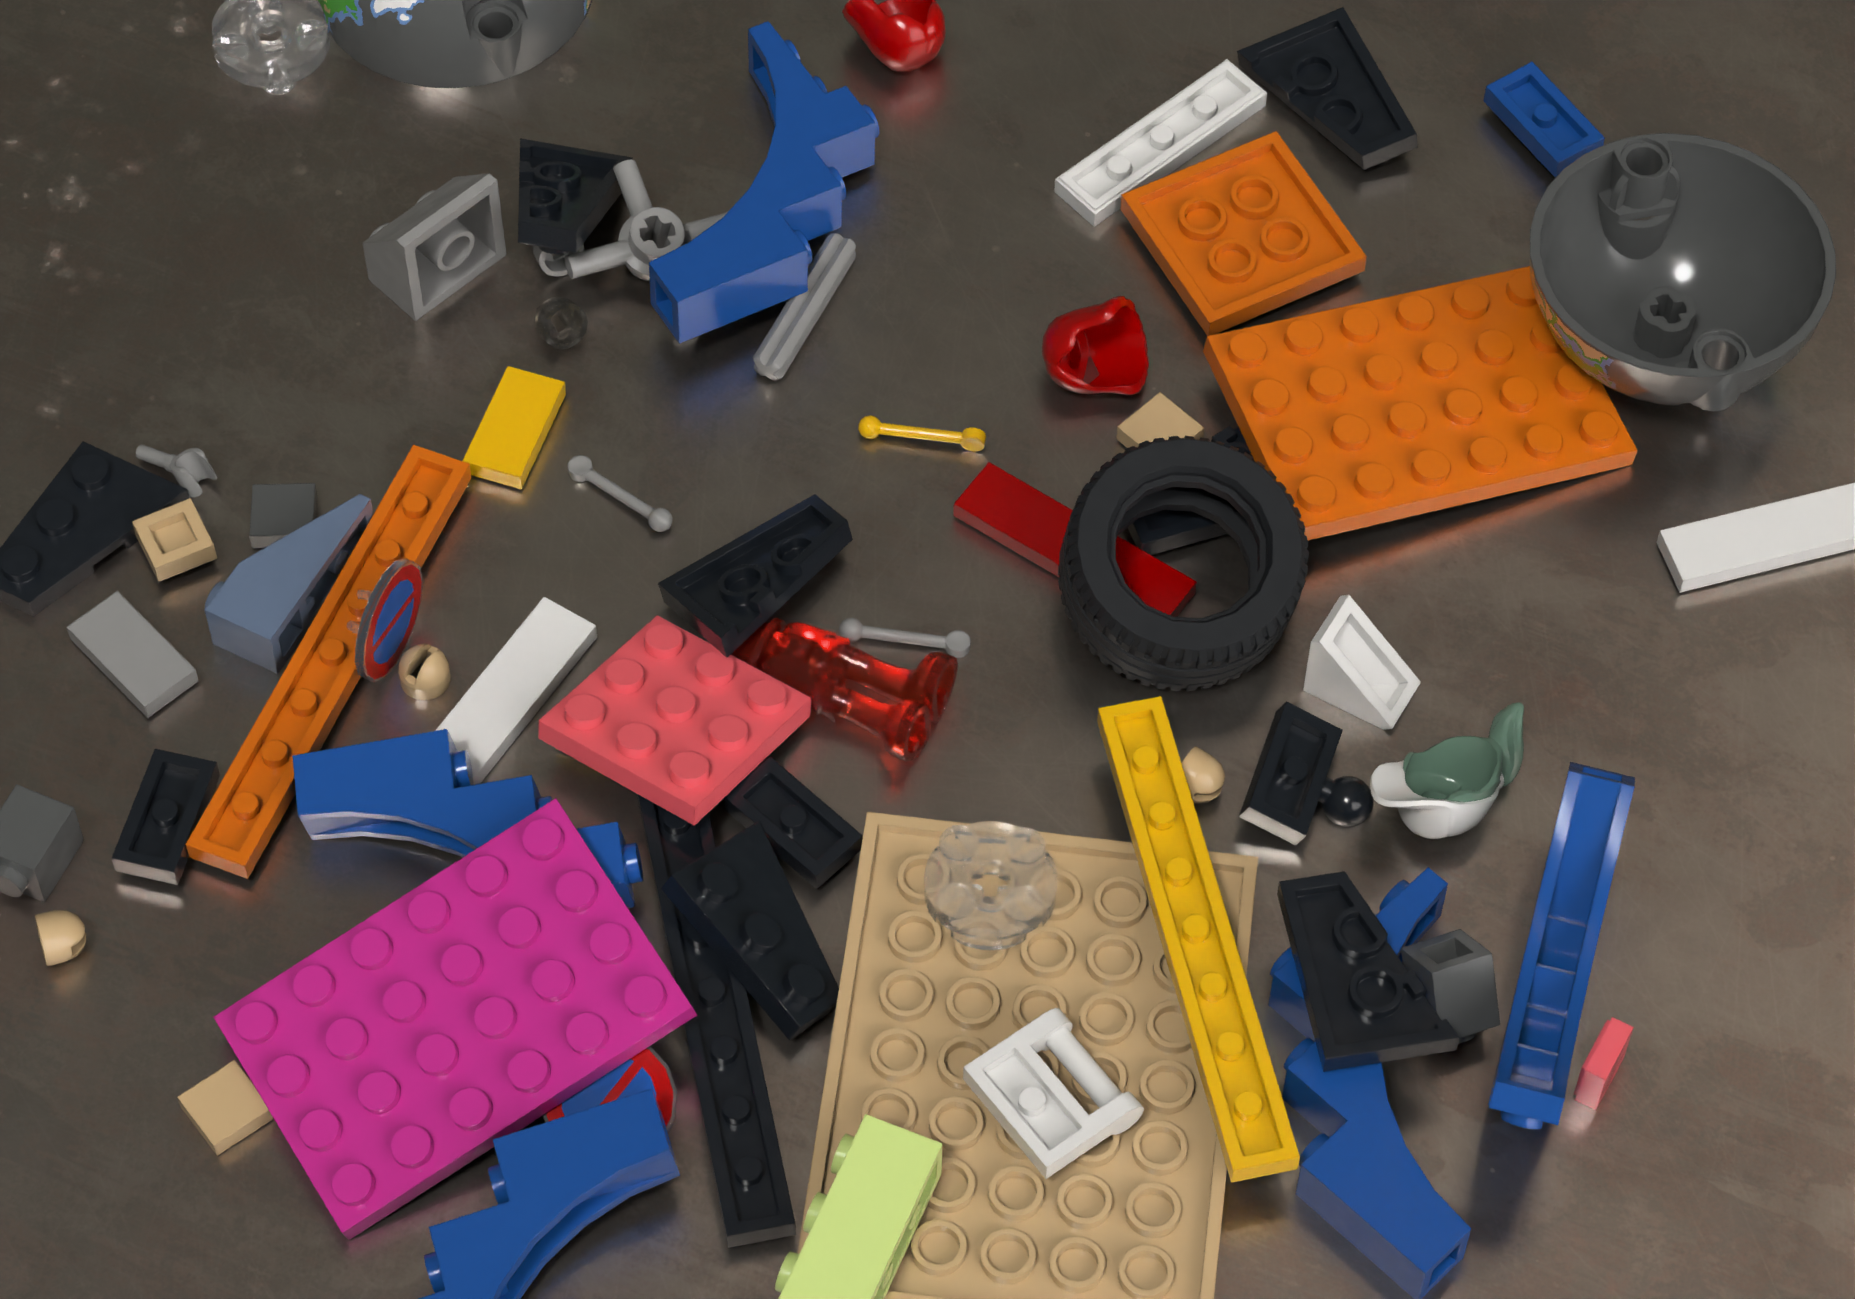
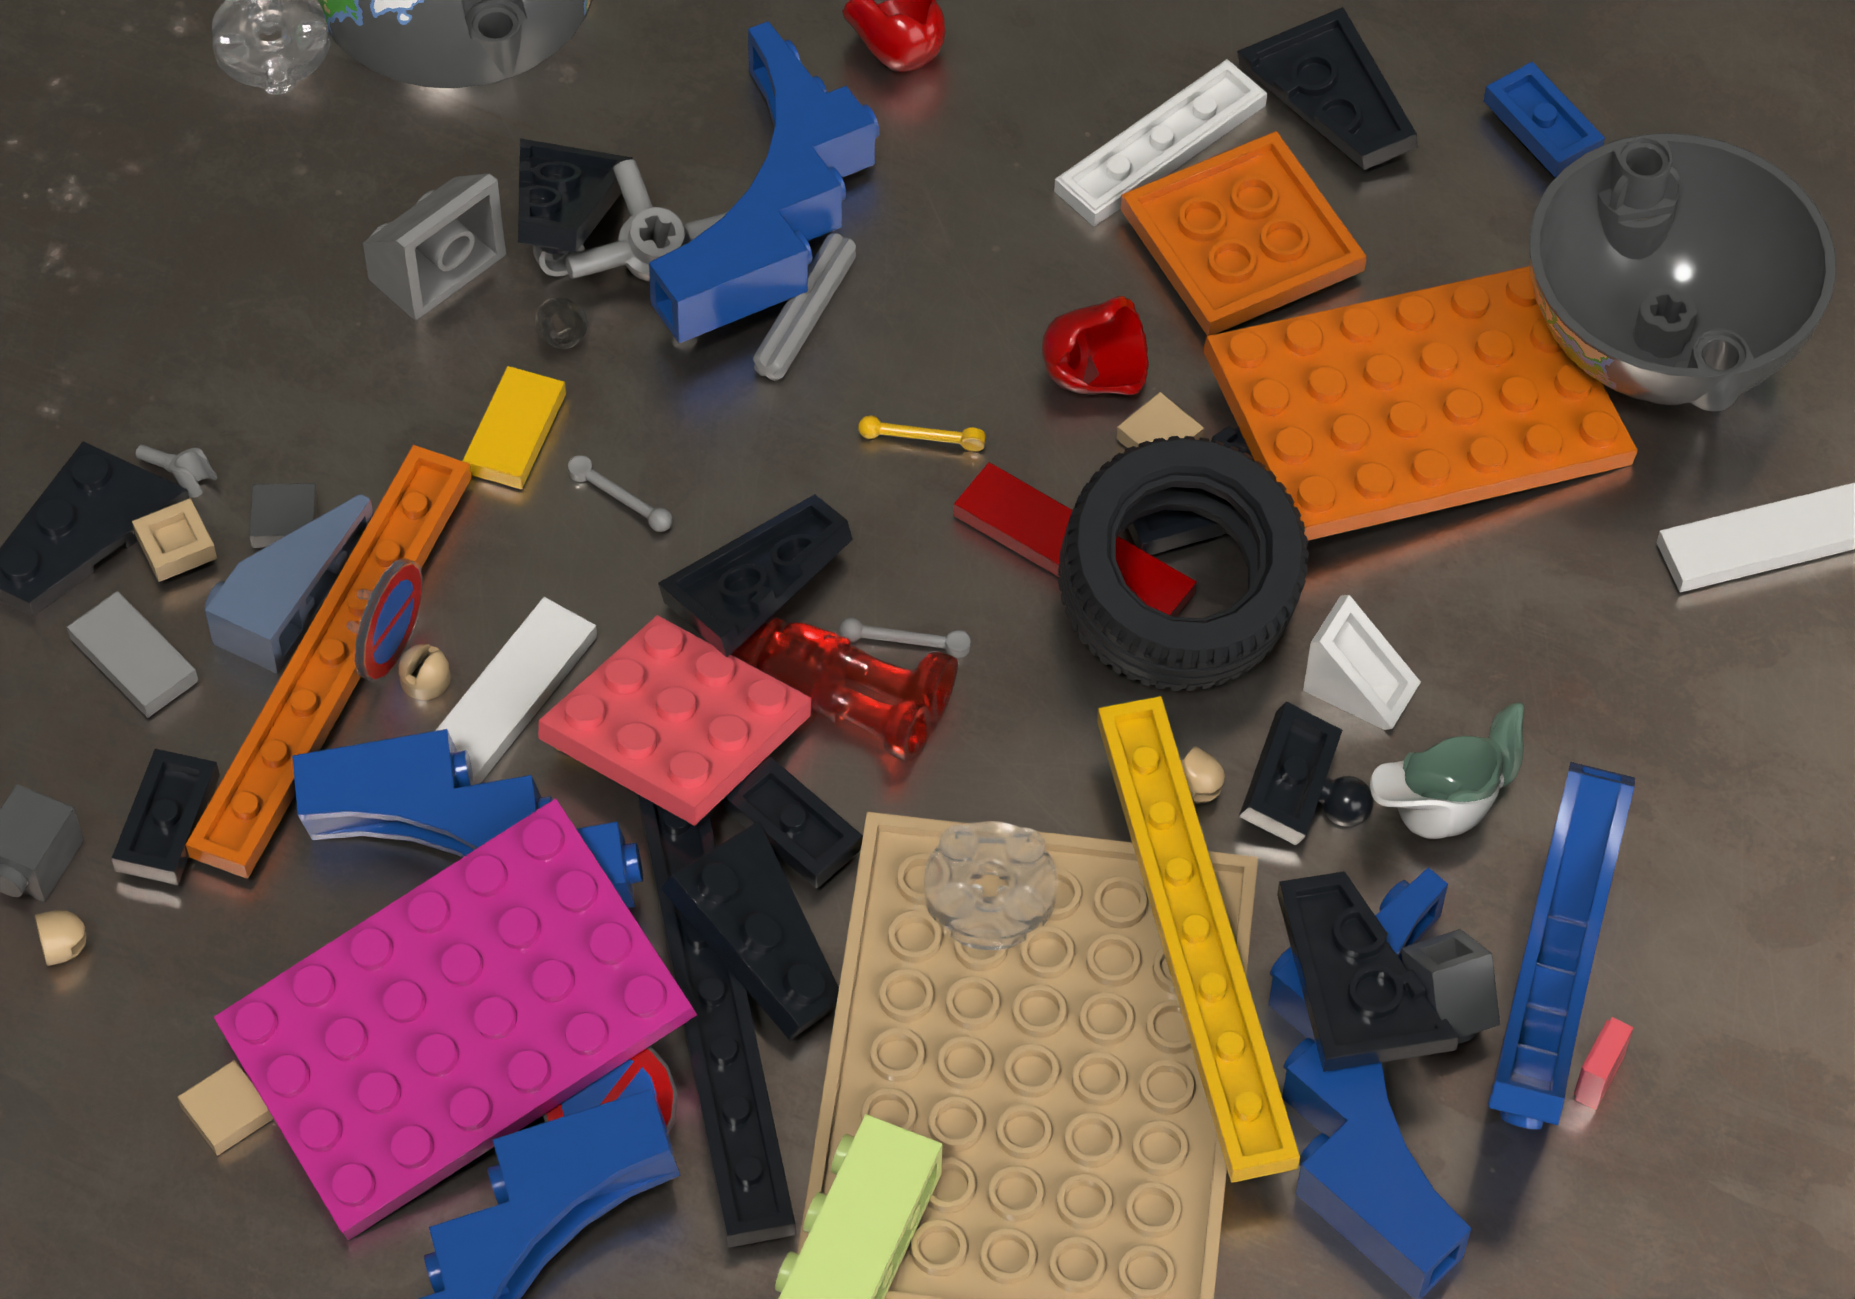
(1035, 1103): white plate -> none

